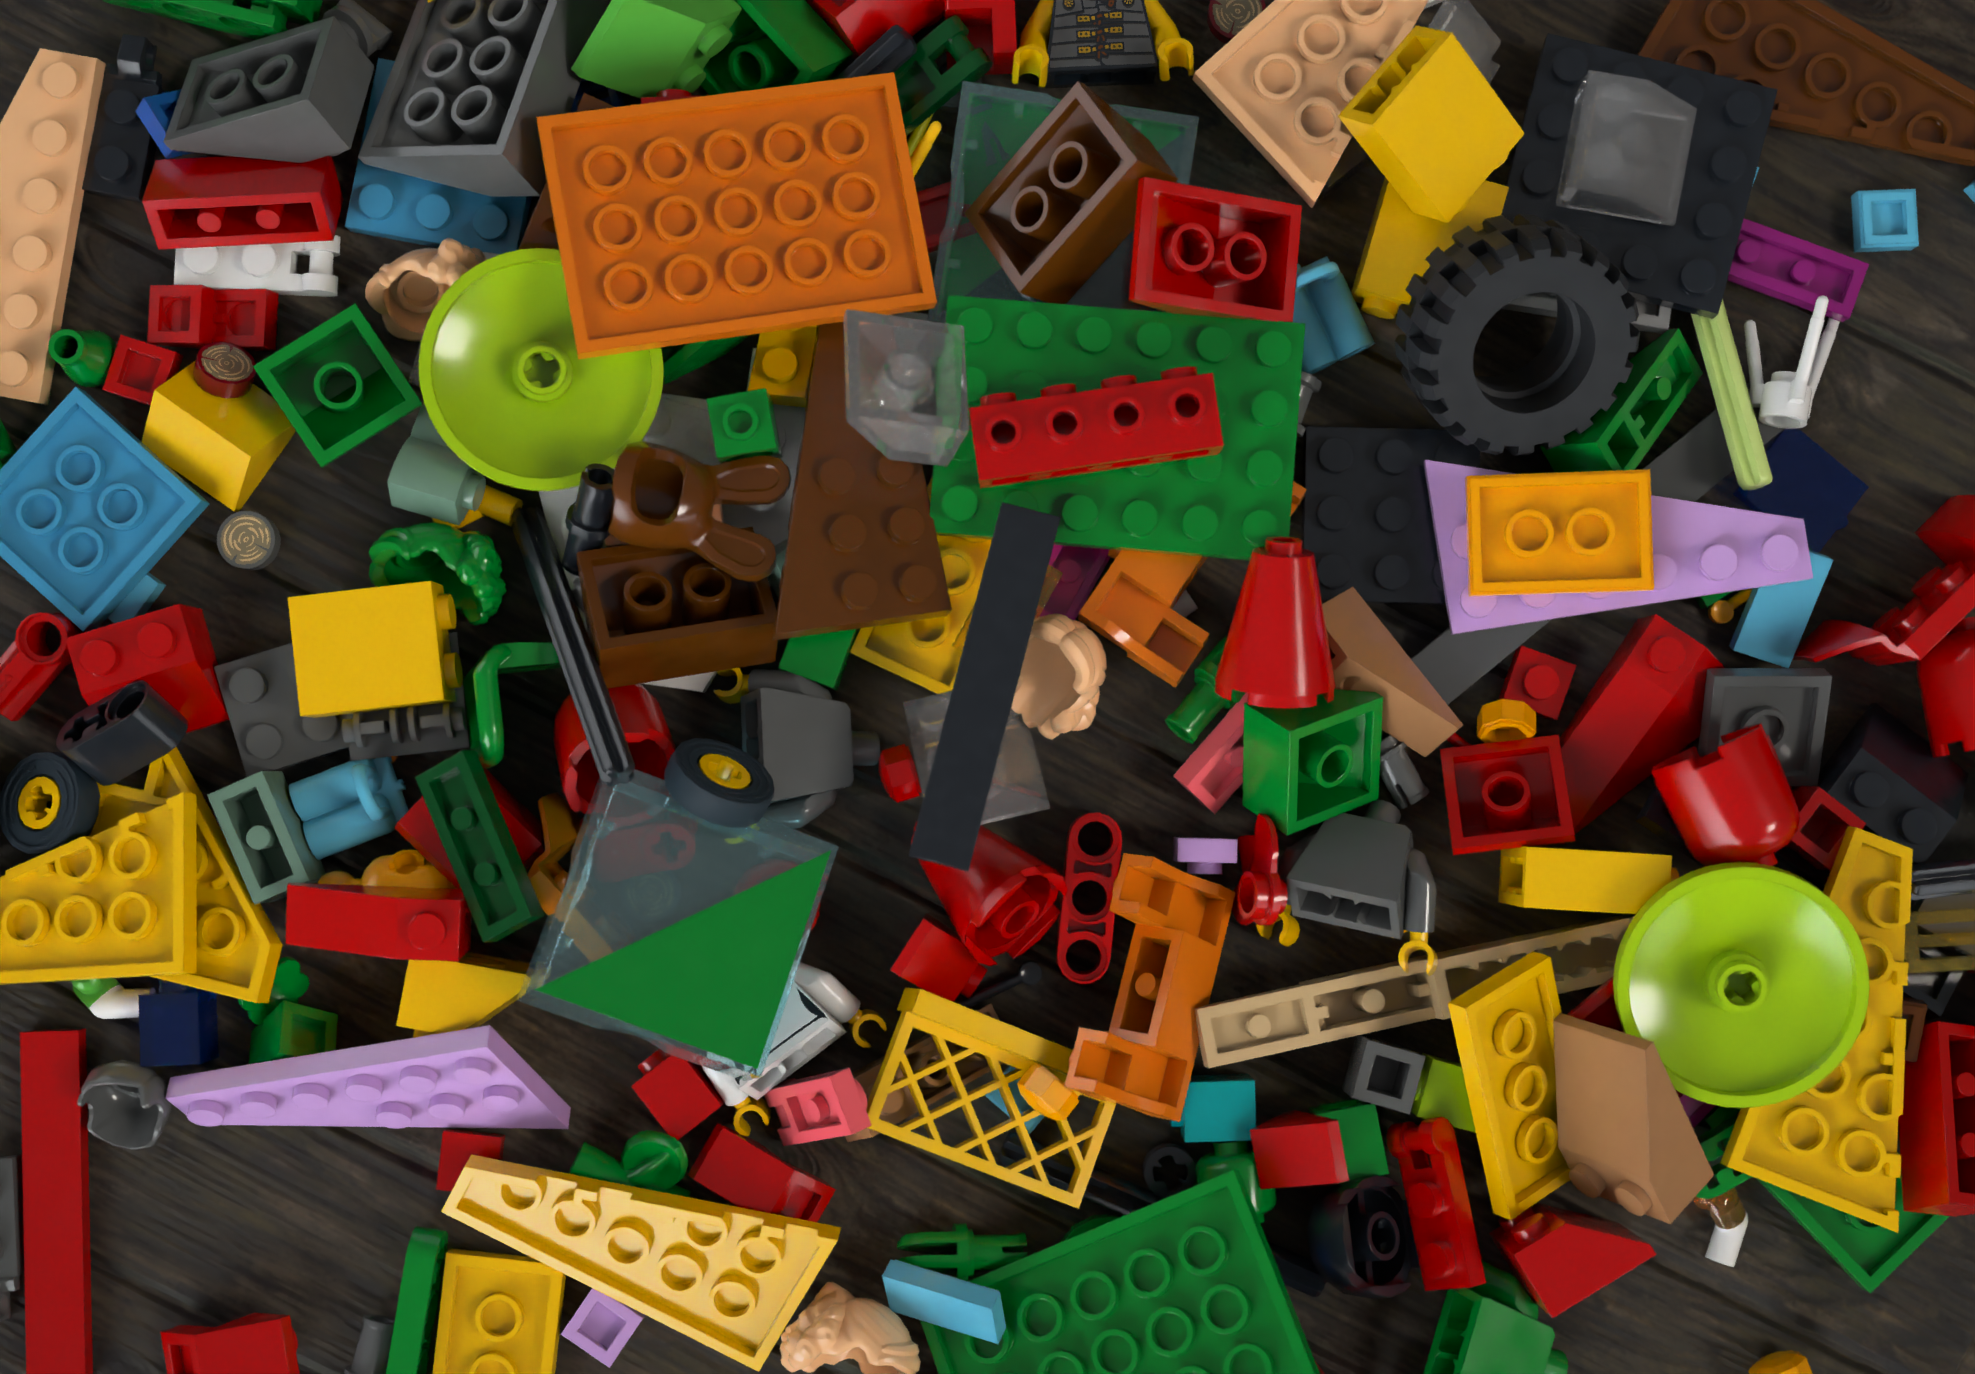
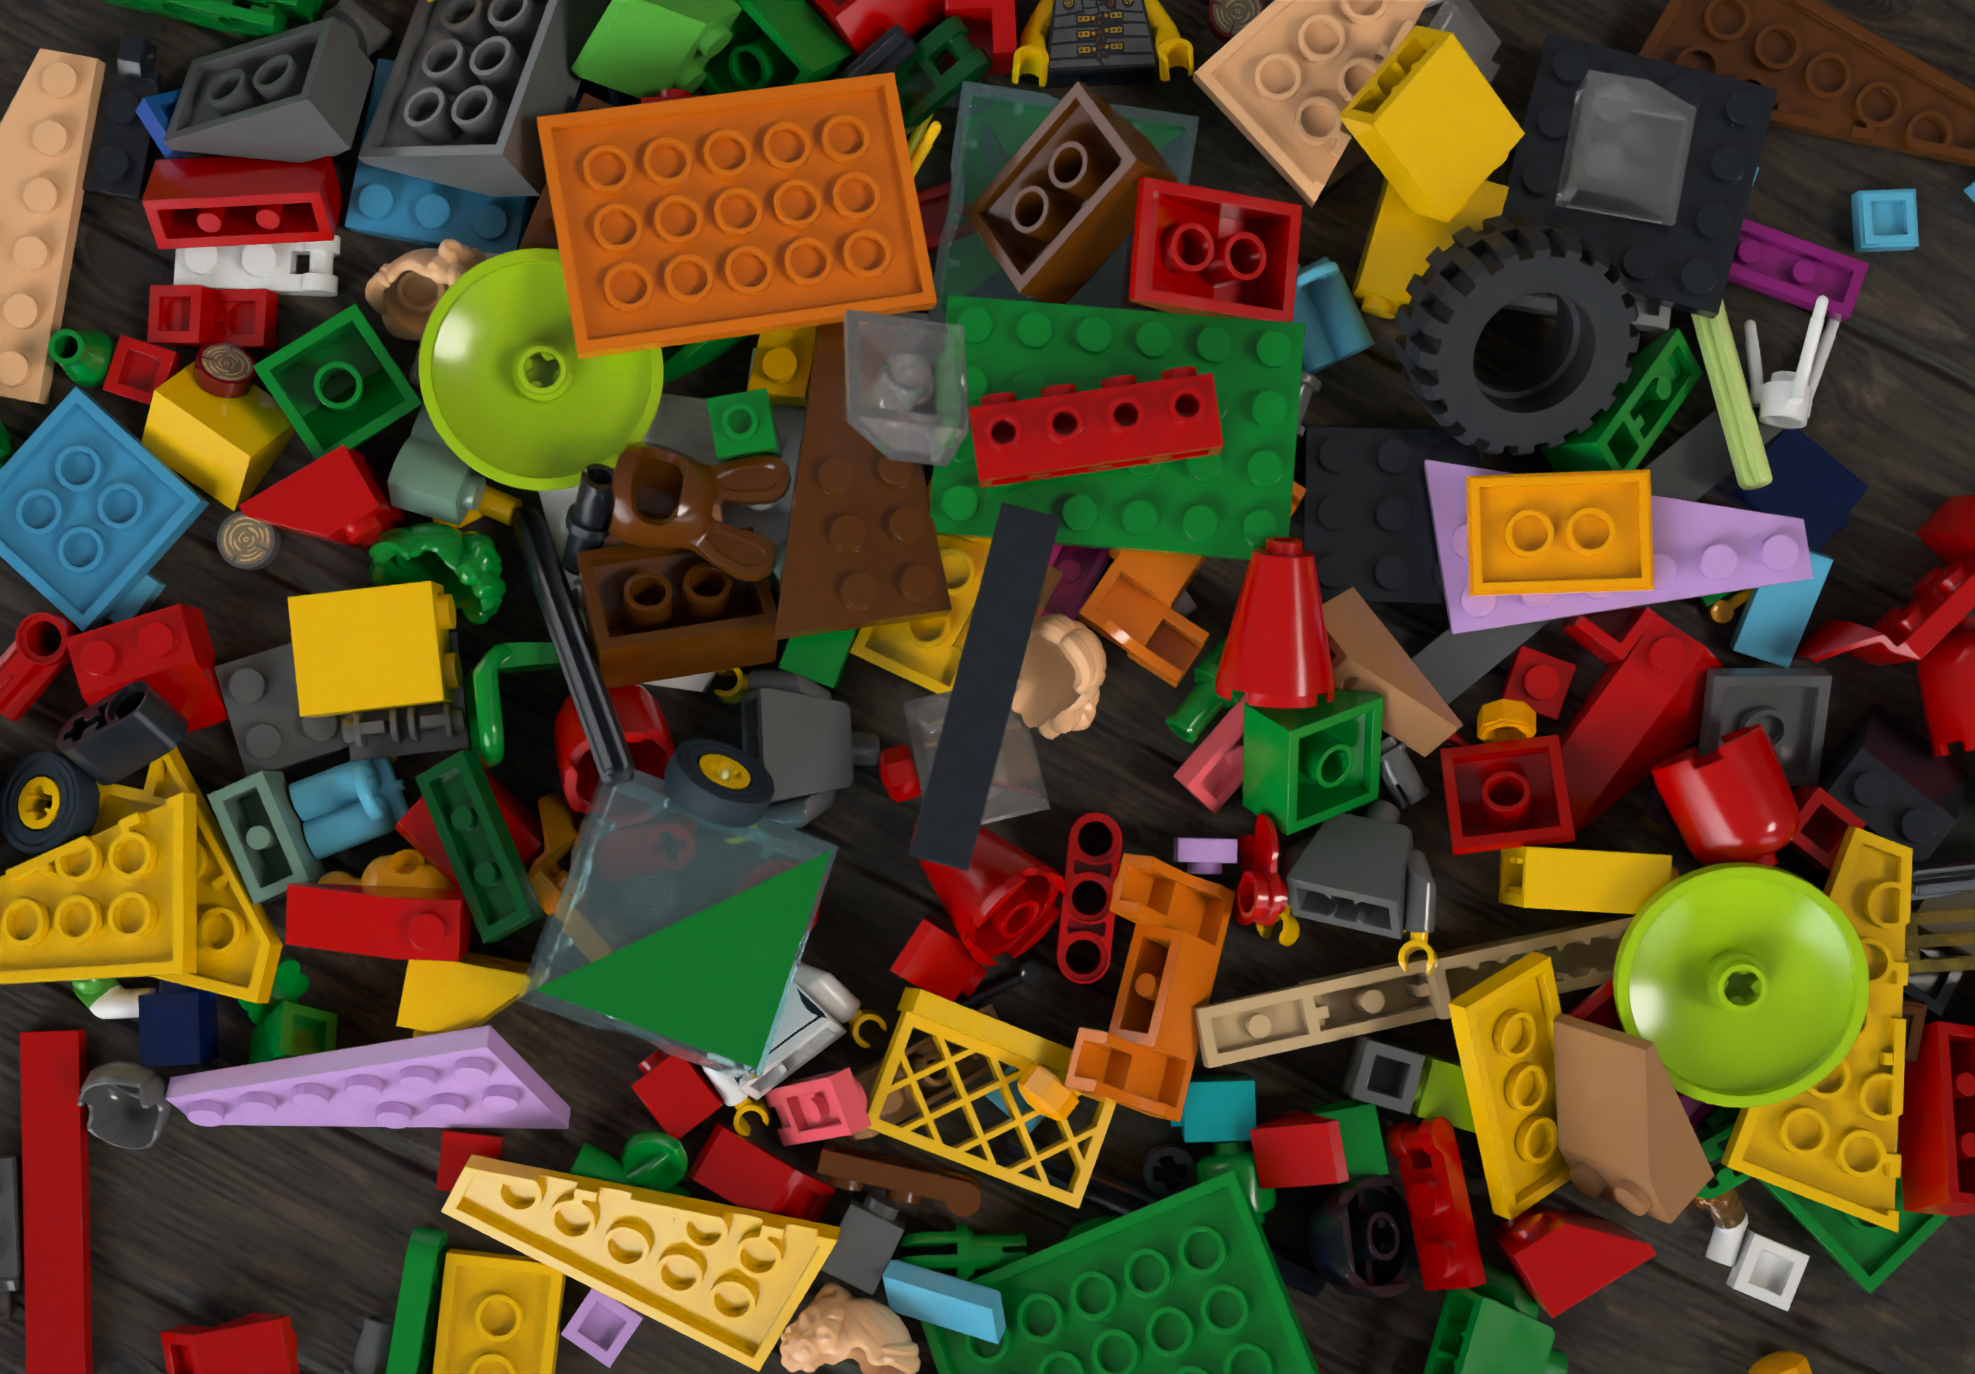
(331, 500): none -> red slope
(865, 1242): none -> dark grey brick
(903, 1178): none -> reddish brown plate
(1609, 633): none -> red panel
(1767, 1270): none -> white plate

